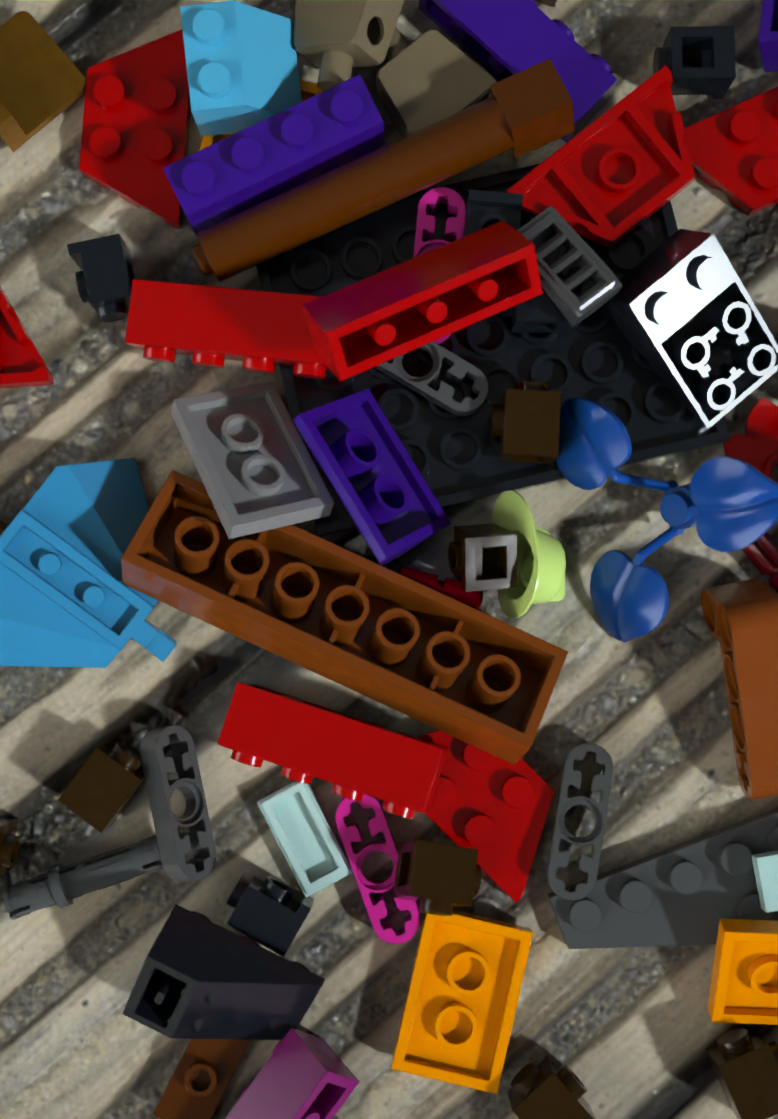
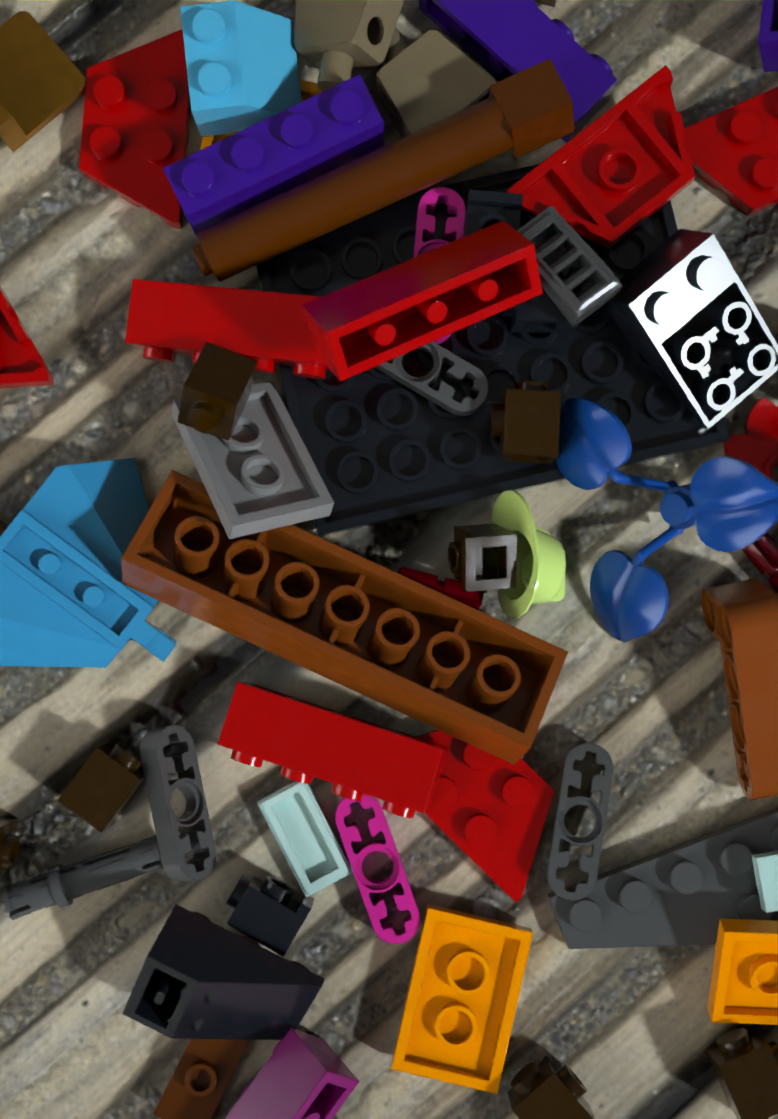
(105, 275): black brick -> none
(216, 391): none -> dark brown brick
(372, 474): dark purple slope -> none
(437, 876): dark brown brick -> none
(707, 50): black brick -> none

